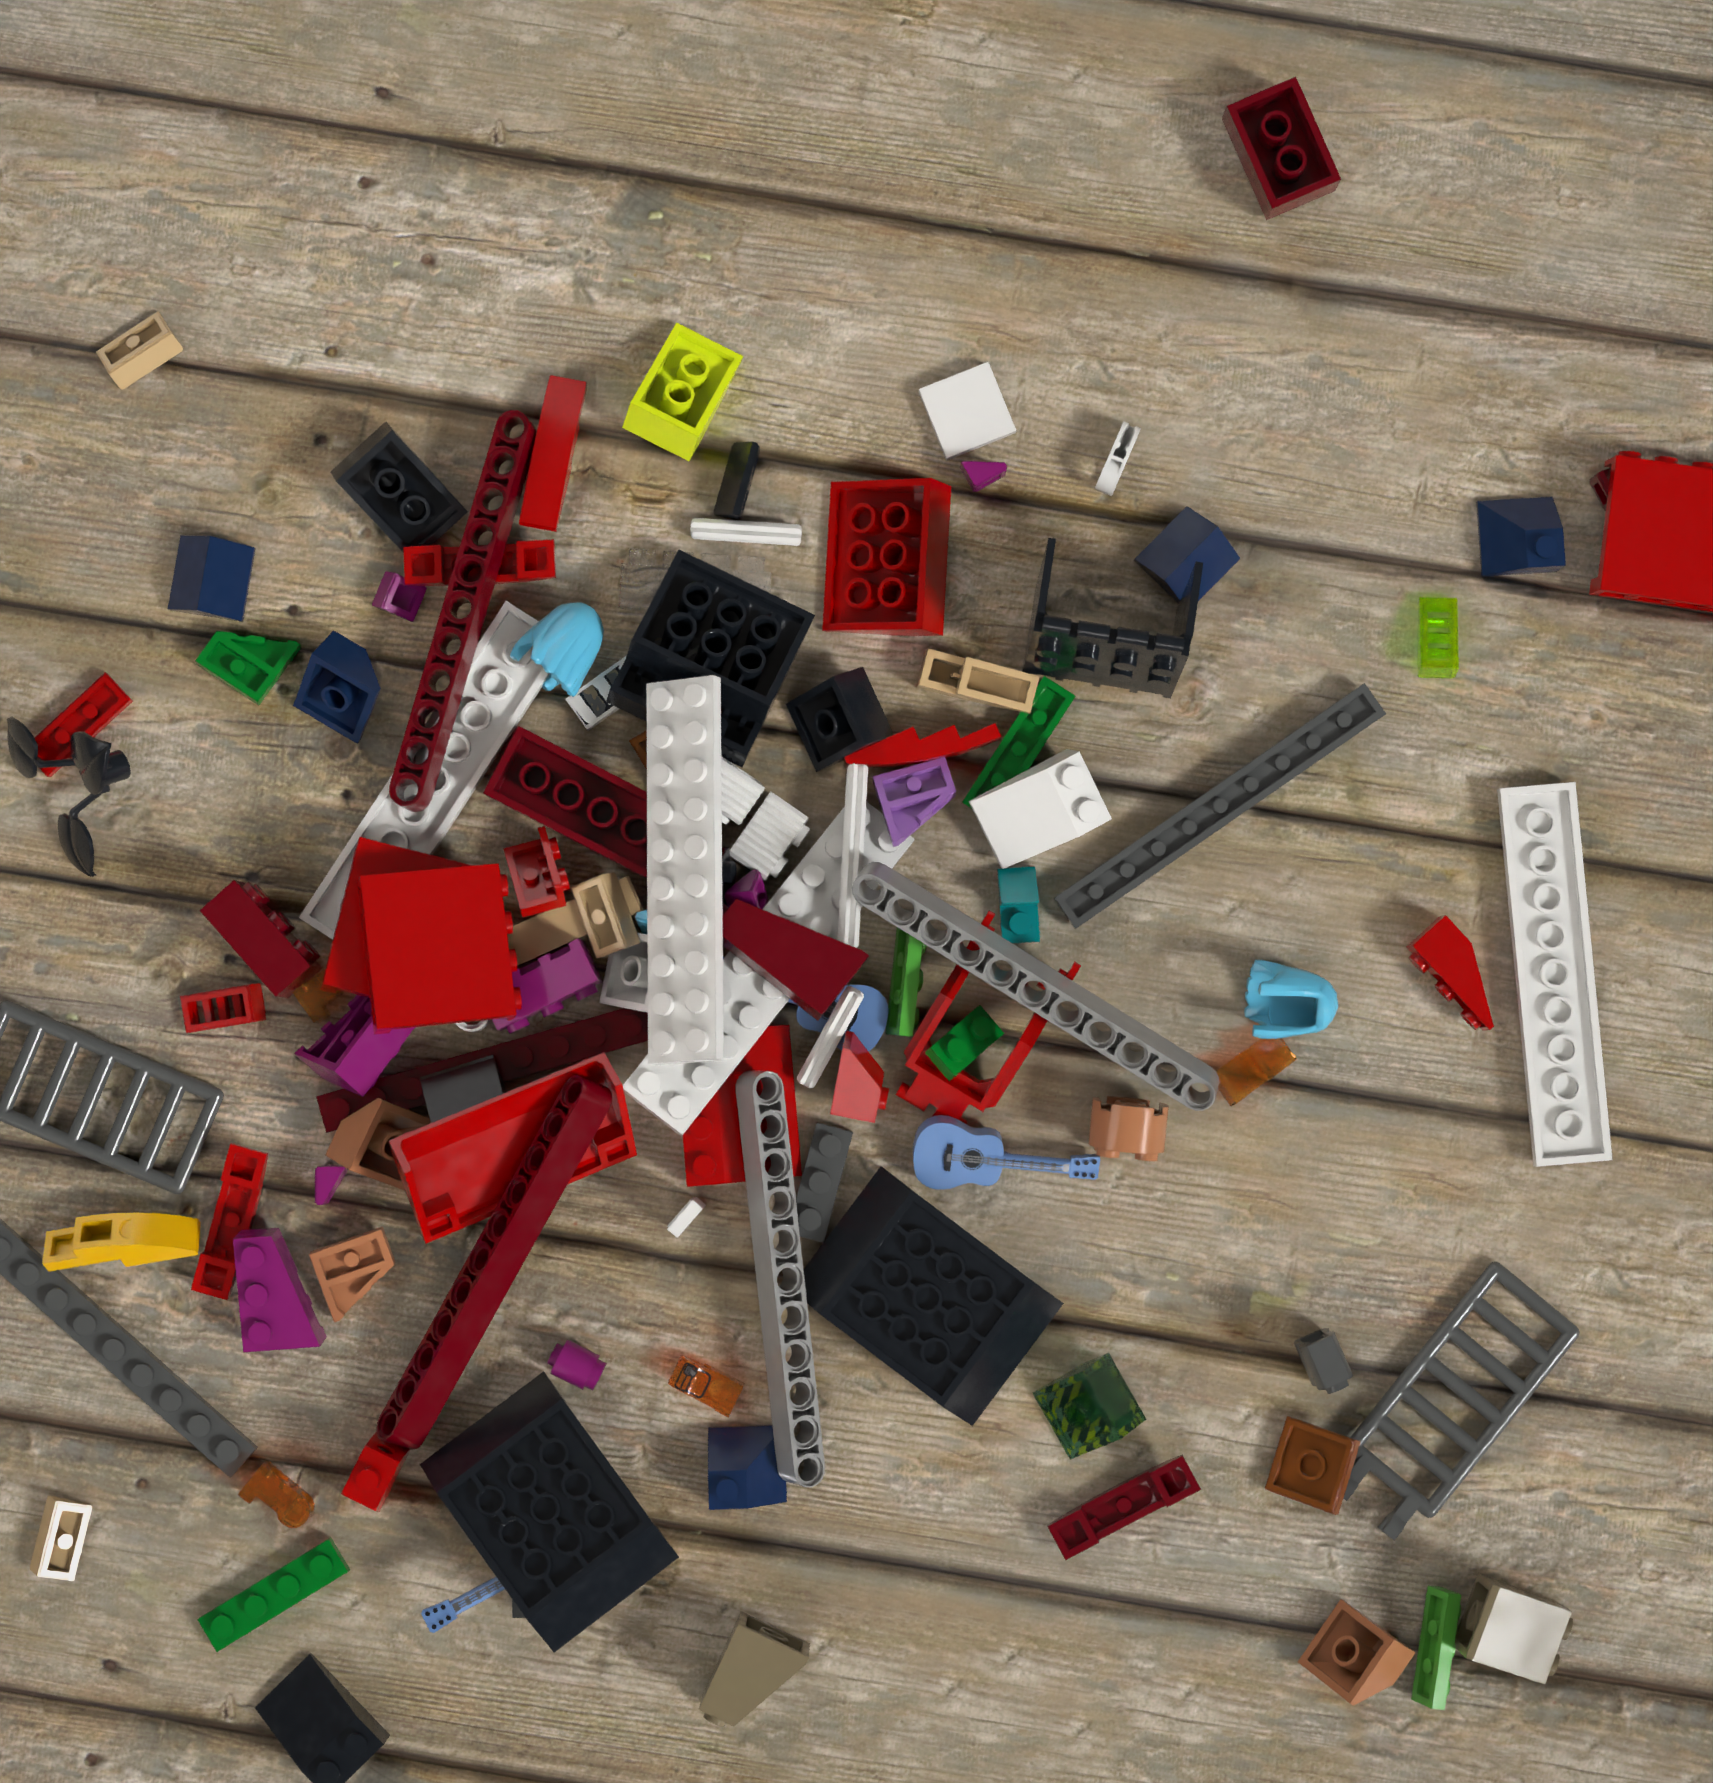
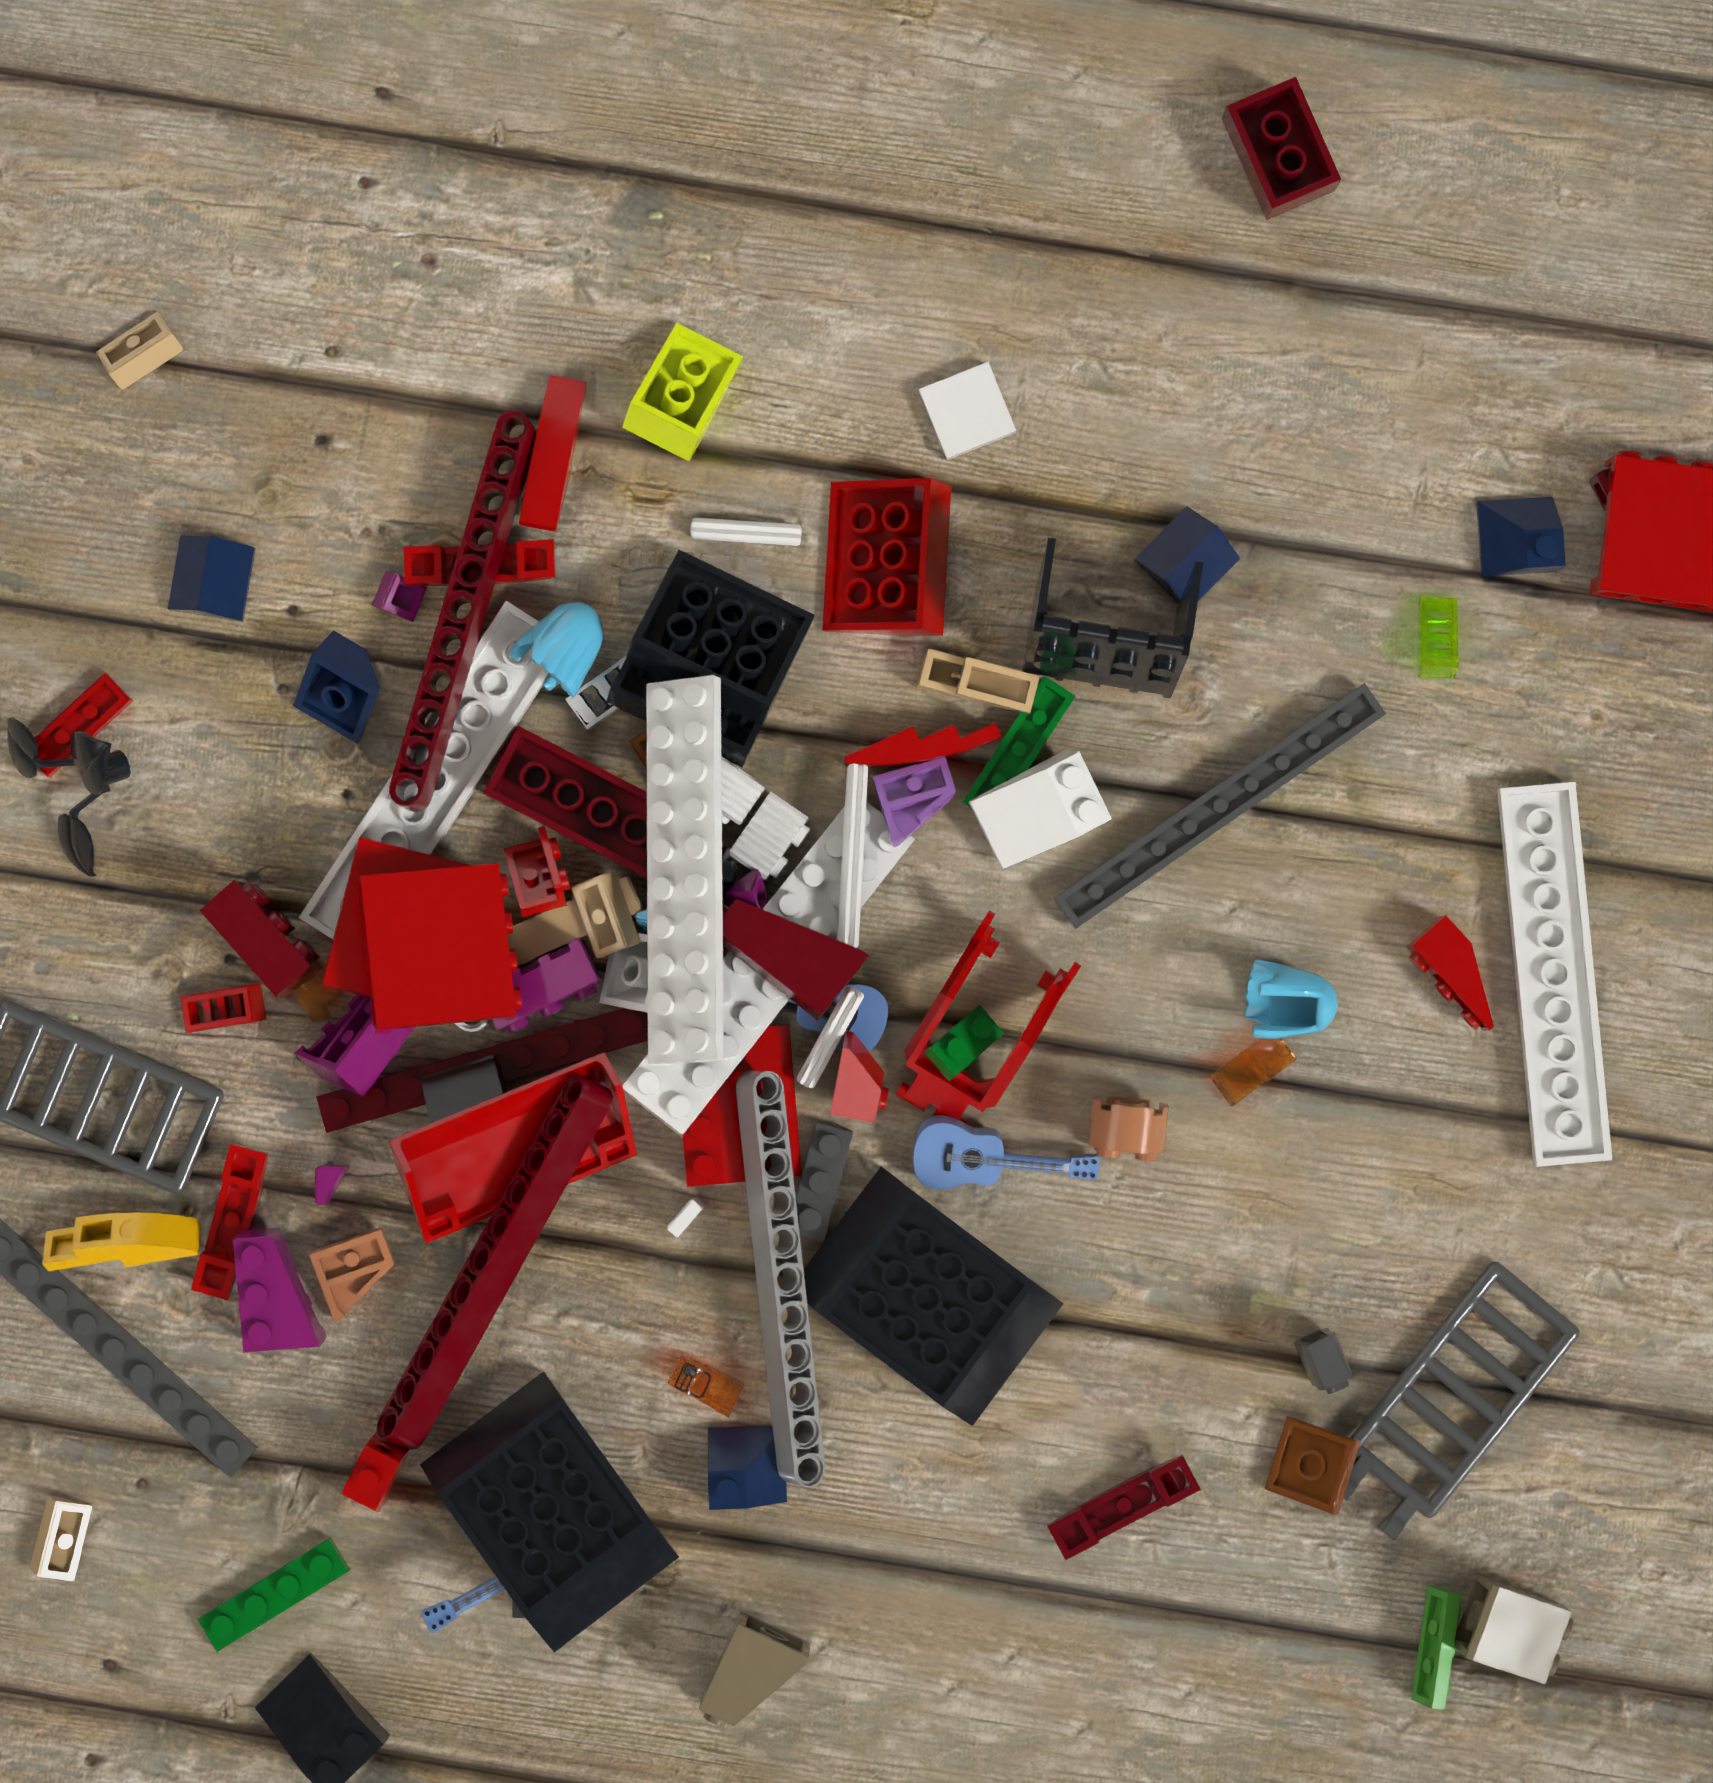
(247, 663): green wing -> none
(280, 1493): clear orange leg -> none
(364, 1138): nougat slope -> none
(398, 490): black slope -> none
(576, 1365): magenta brick -> none
(737, 480): black slope -> none
(839, 718): black slope -> none
(905, 985): bright green plate -> none
(982, 473): magenta slope -> none
(1018, 904): teal slope -> none
(1044, 1003): light grey beam -> none
(1089, 1406): clear green slope -> none
(1117, 458): white piece -> none
(1355, 1655): nougat slope -> none

